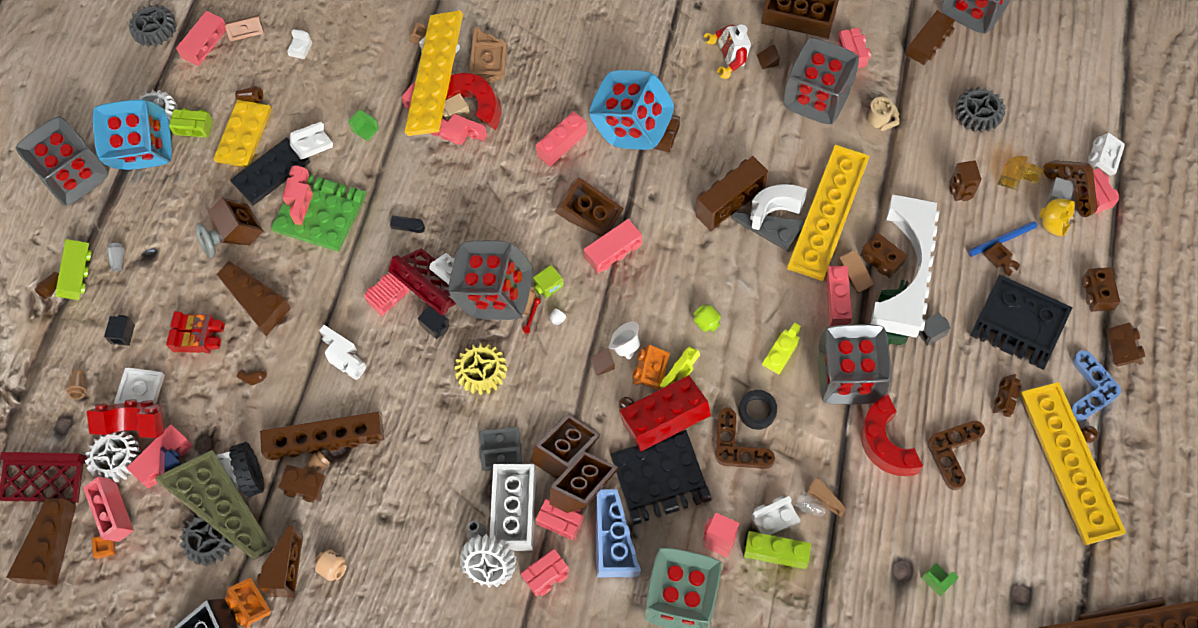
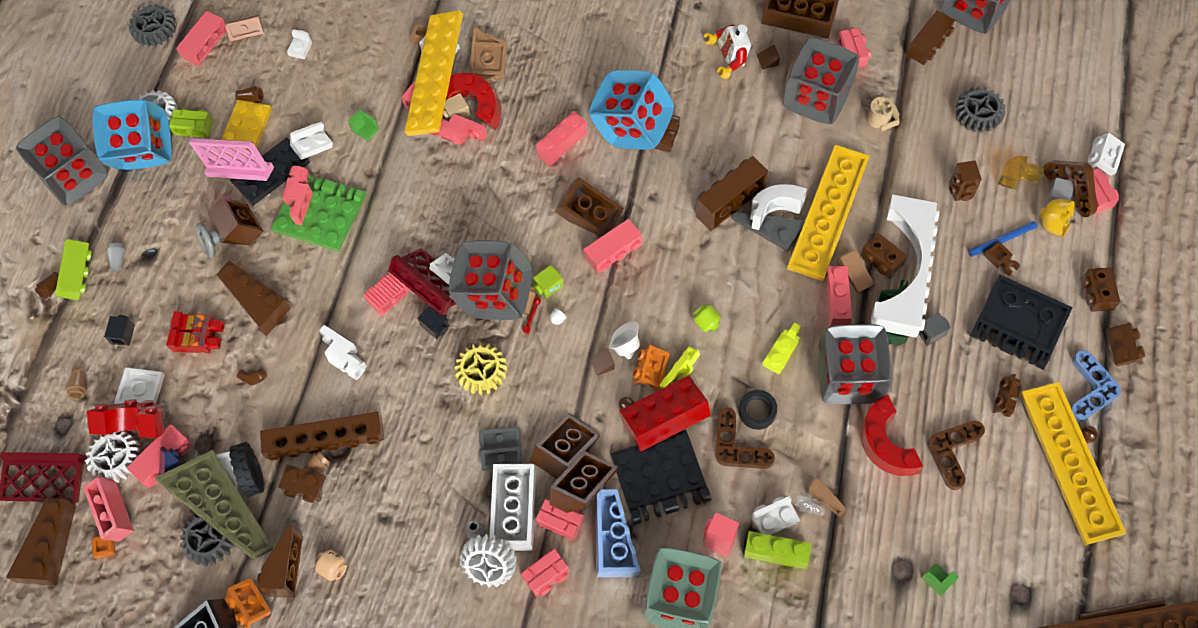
(229, 166): none -> bright pink fence
(407, 224): black bar -> none

